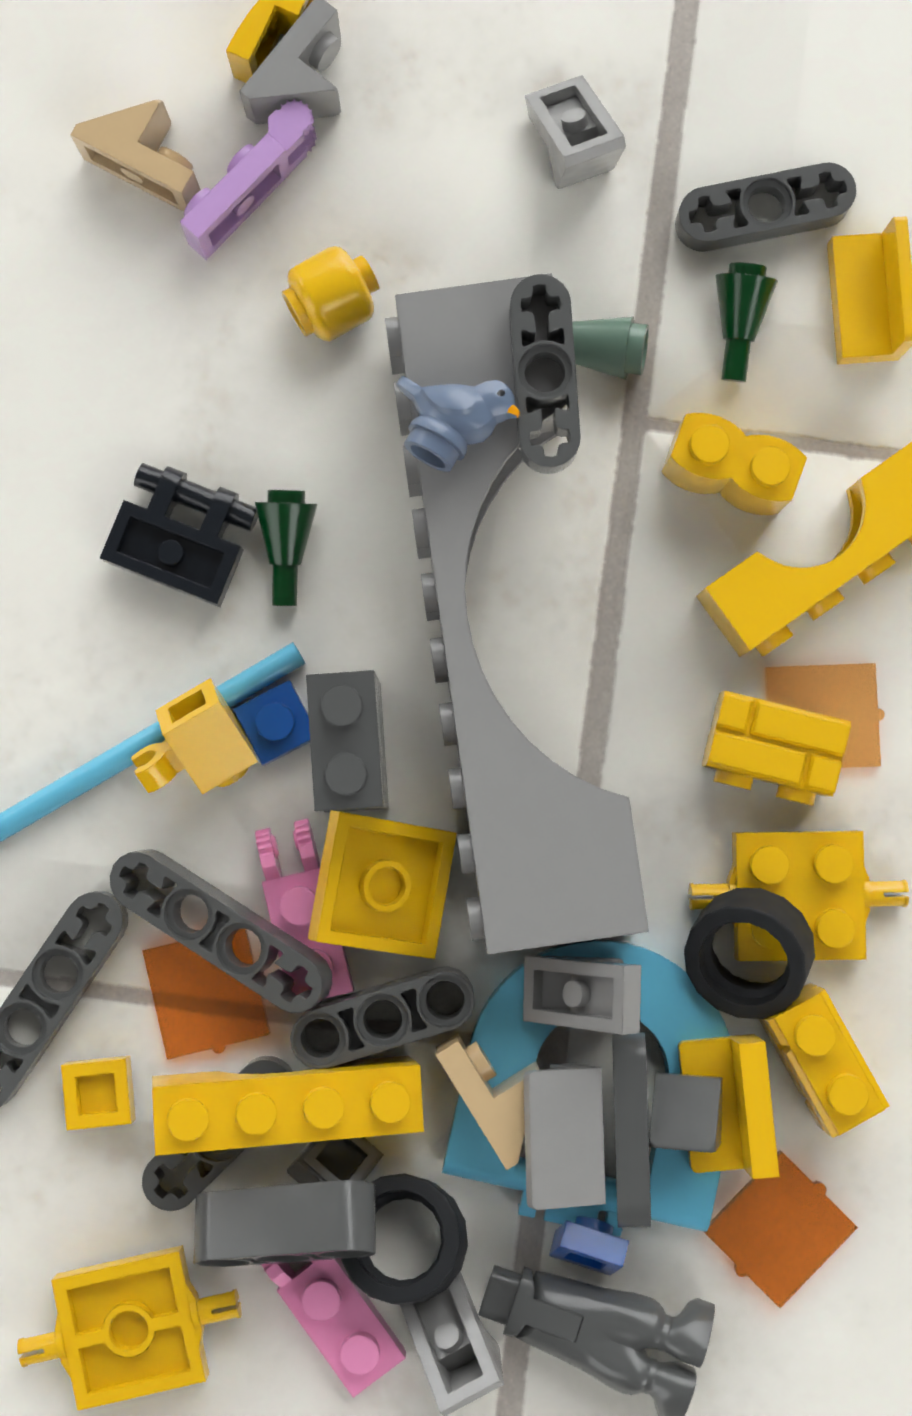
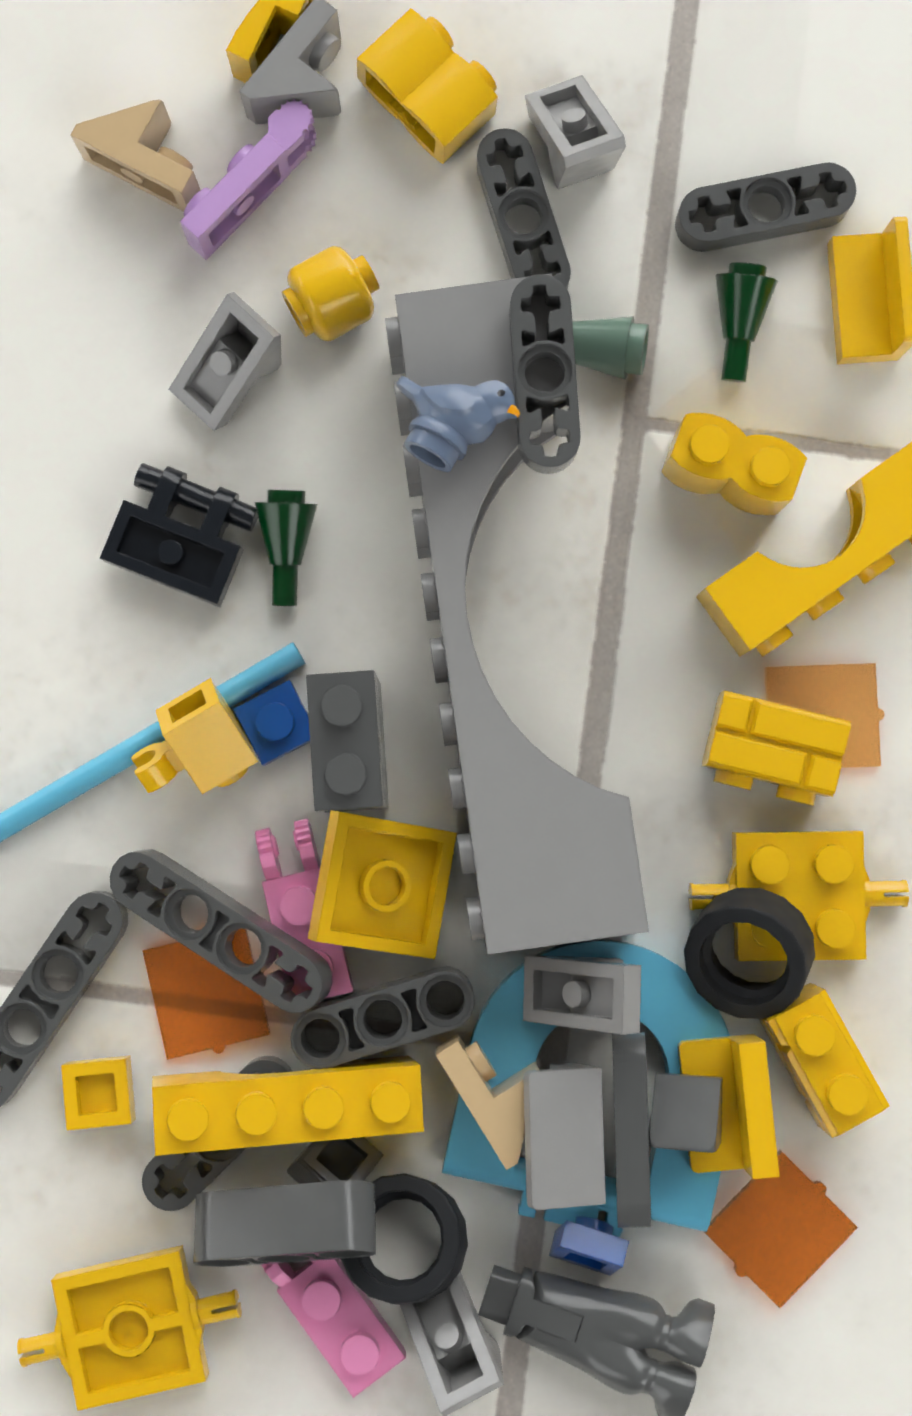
(227, 361): none -> light grey slope
(427, 84): none -> yellow brick
(525, 172): none -> dark grey beam

